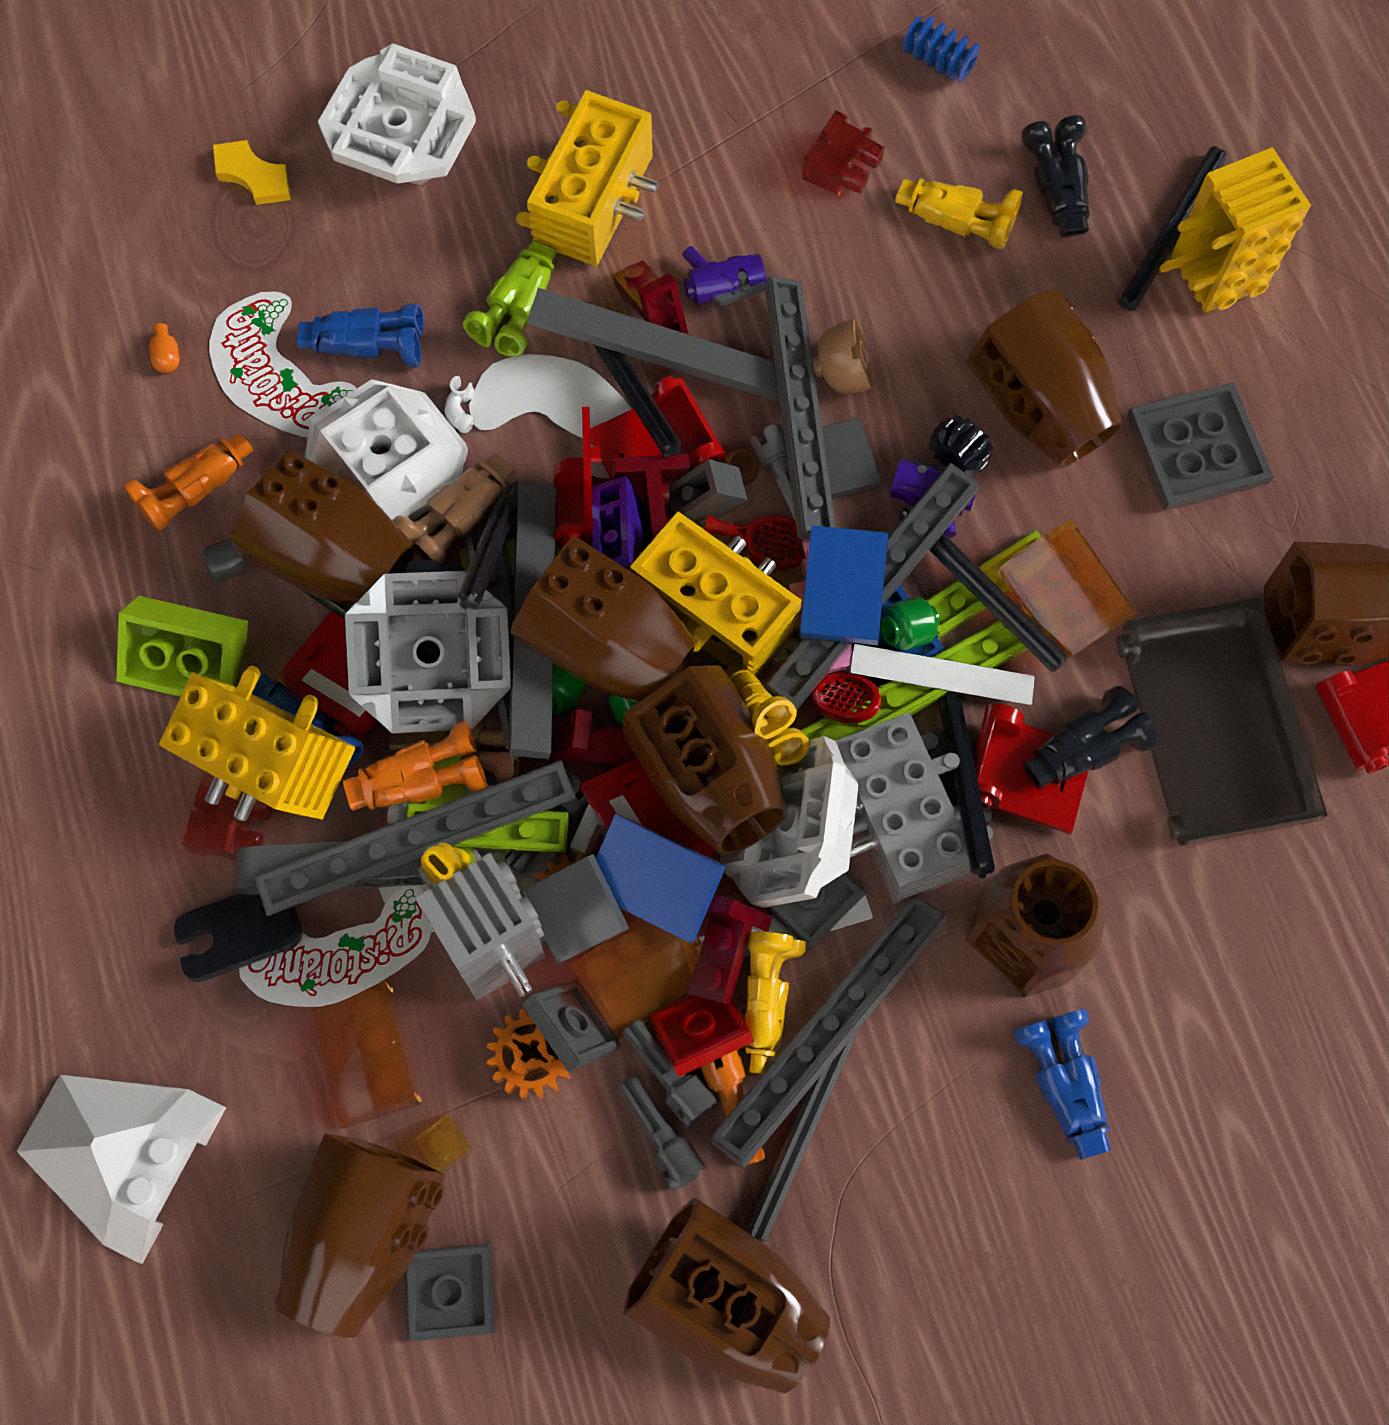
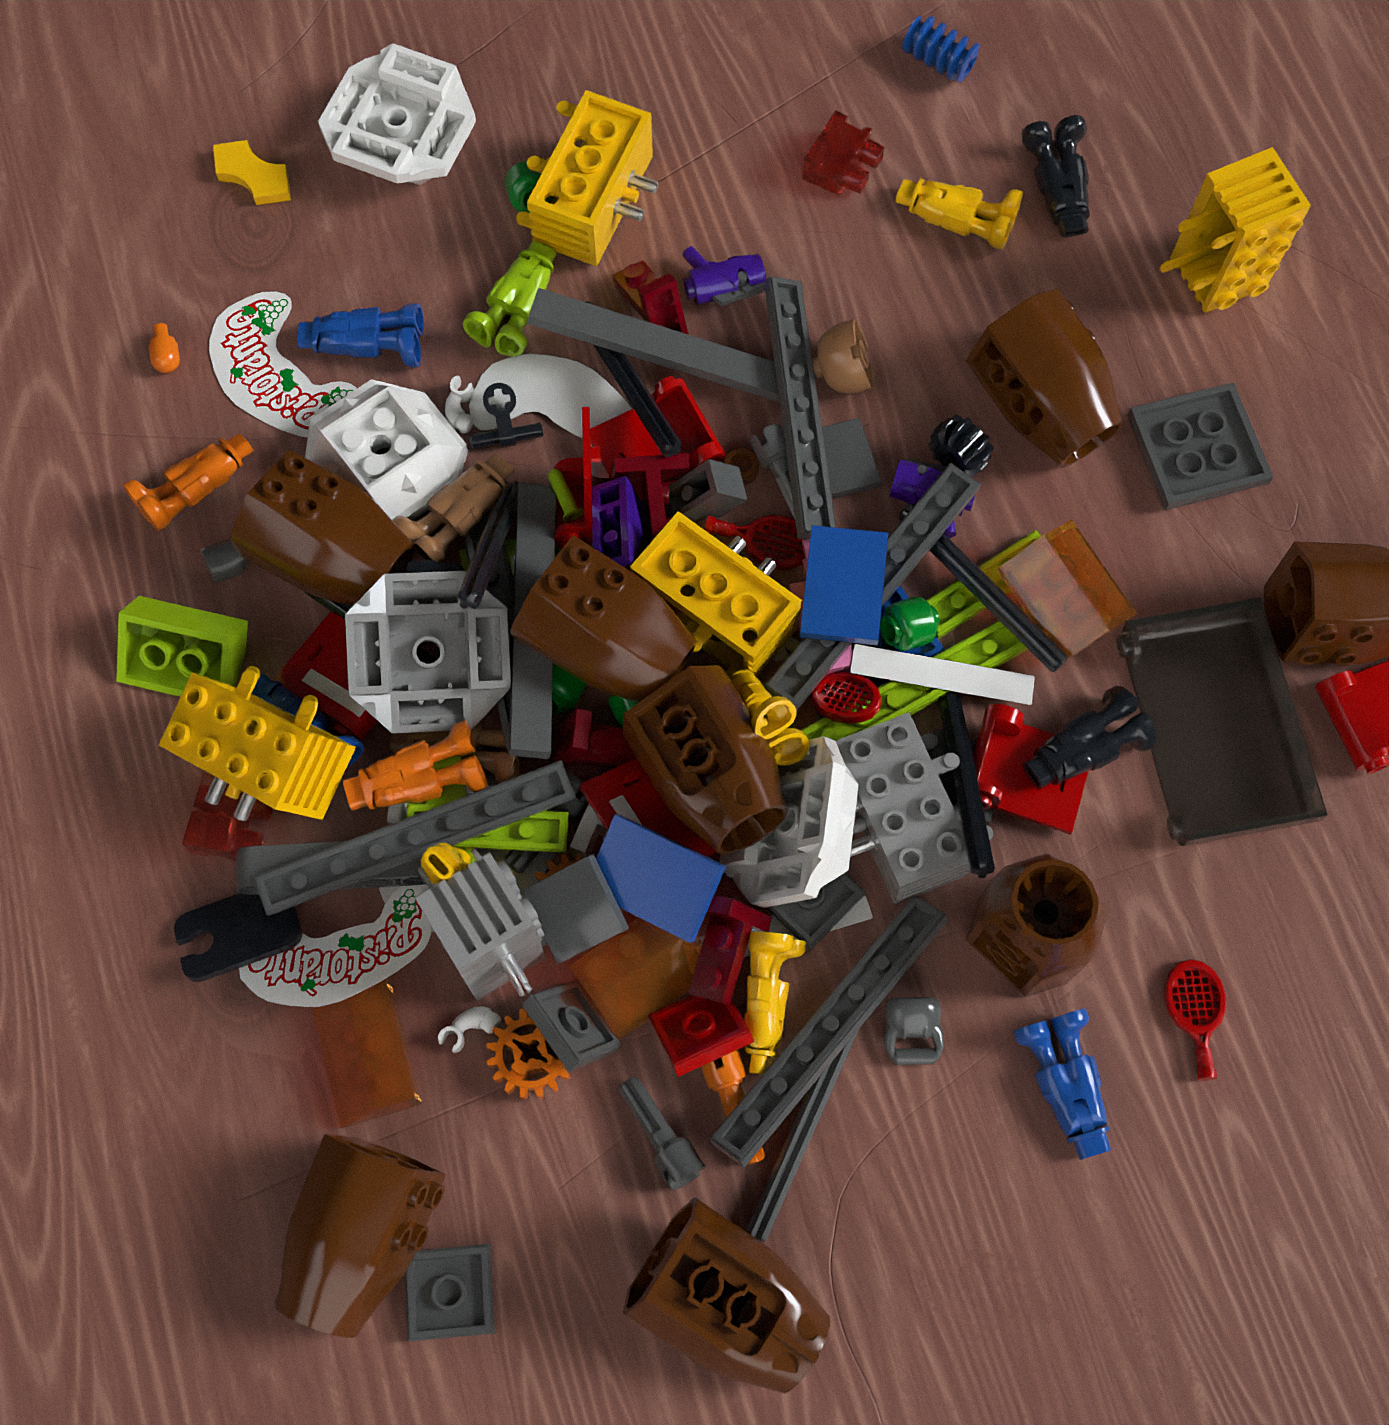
(117, 1153): white wedge -> none
(443, 1144): clear yellow plate -> none
(476, 1018): none -> white arm
(506, 434): none -> black piece
(519, 185): none -> green head
(564, 496): none -> lime piece
(686, 1094): dark grey piece -> none
(913, 1019): none -> dark grey piece
(1169, 233): black axle -> none
(1203, 1053): none -> red piece

